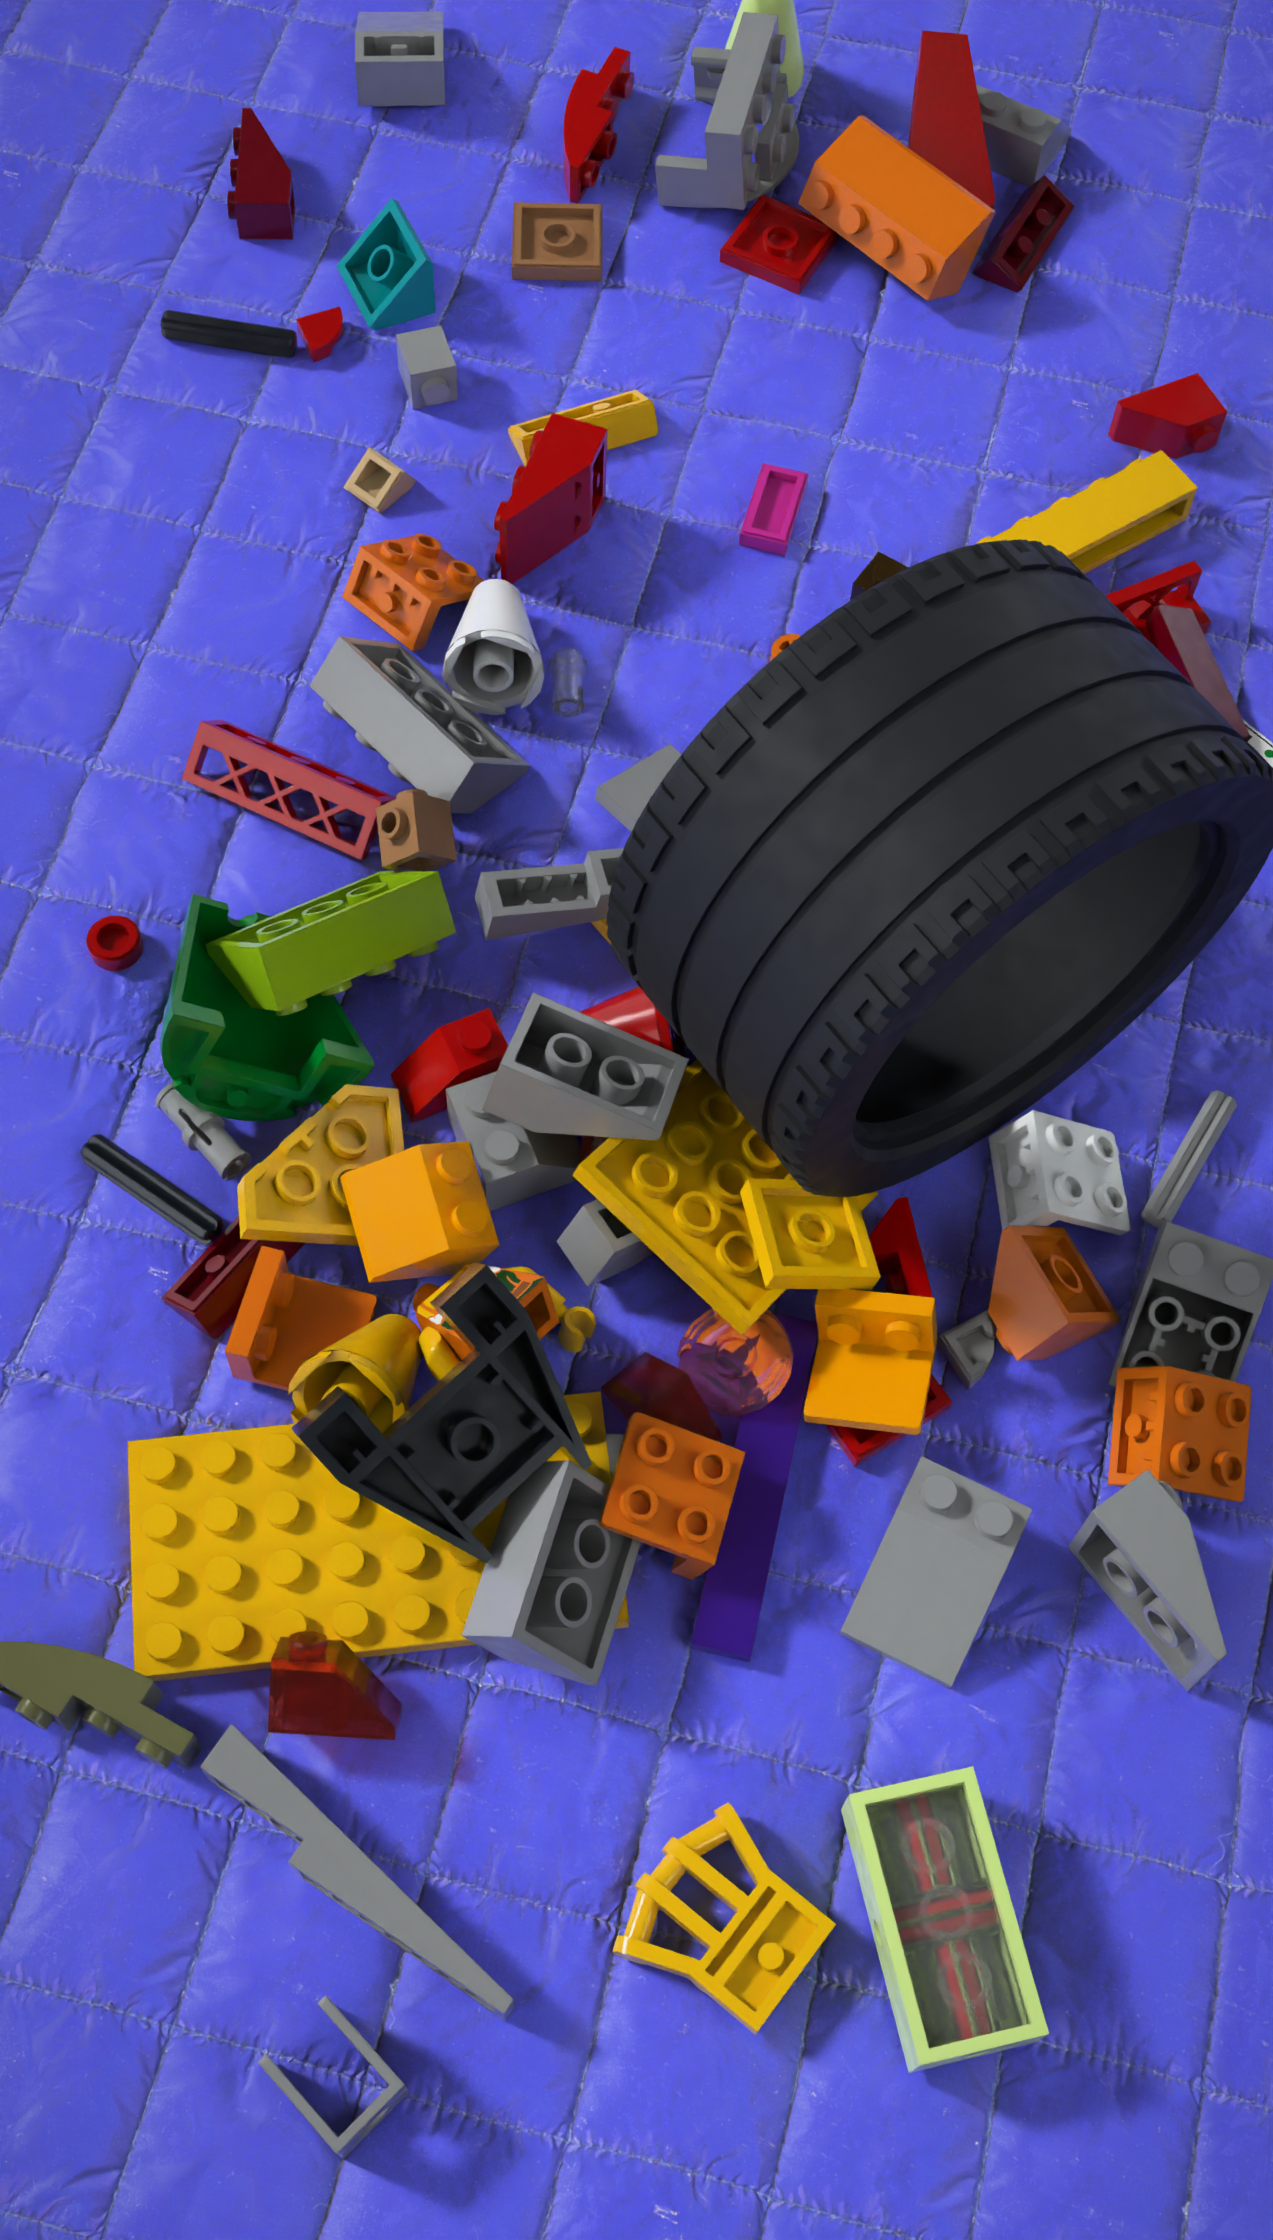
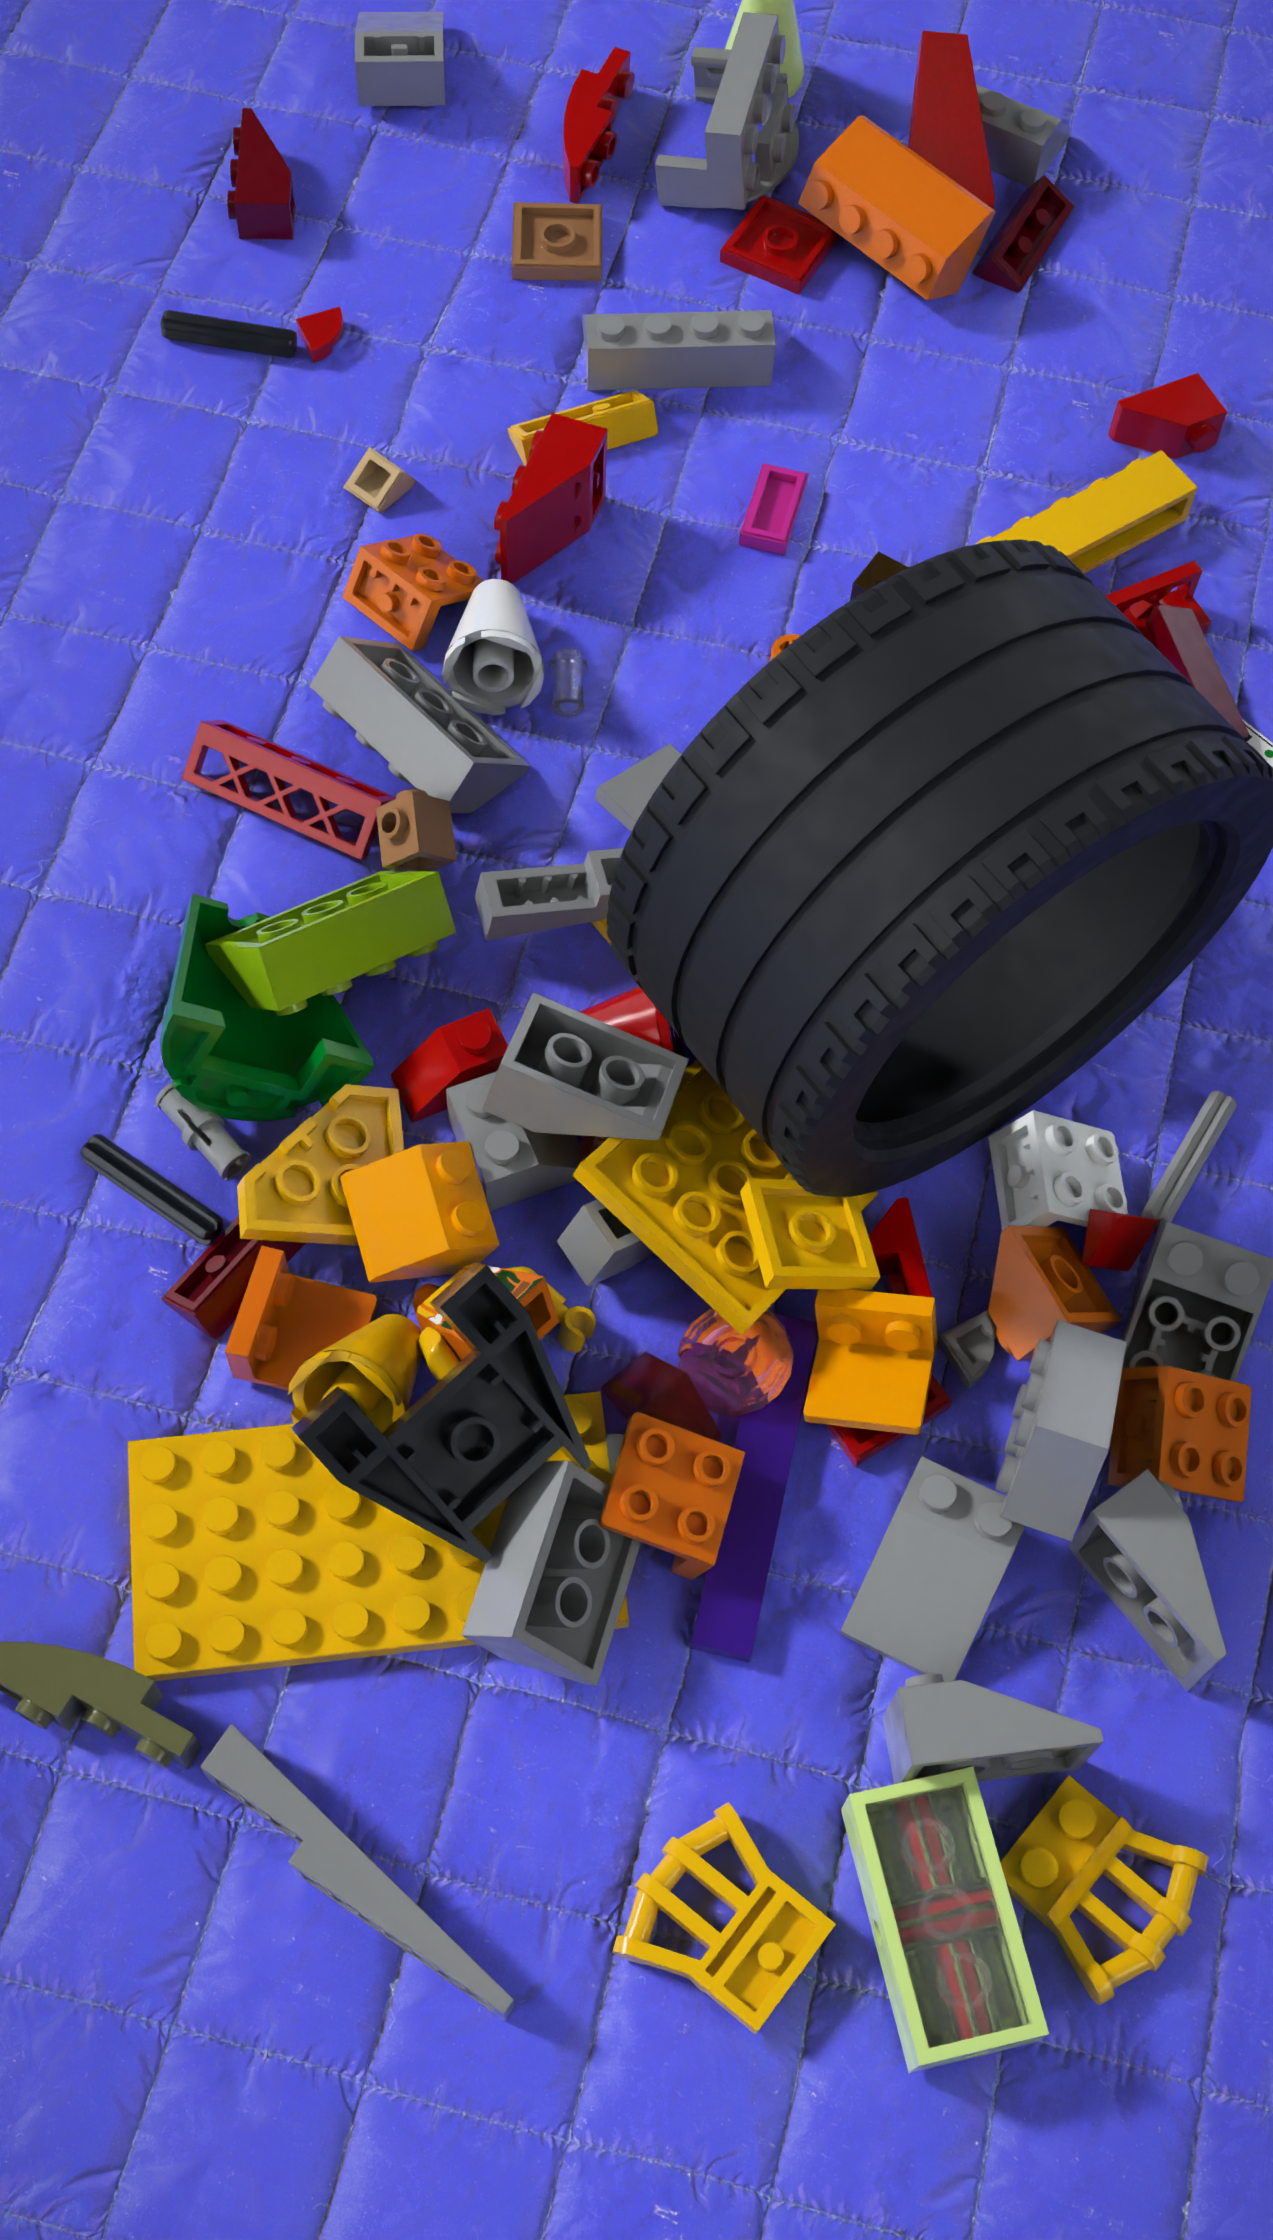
(114, 943): red tile -> none
(328, 1691): clear red slope -> none
(374, 2113): light grey piece -> none
(389, 271): teal slope -> none
(427, 367): light grey brick -> none
(679, 350): none -> light grey slope
(961, 1725): none -> light grey slope
(1061, 1429): none -> light grey brick
(1062, 1859): none -> yellow plate
(1115, 1239): none -> red slope

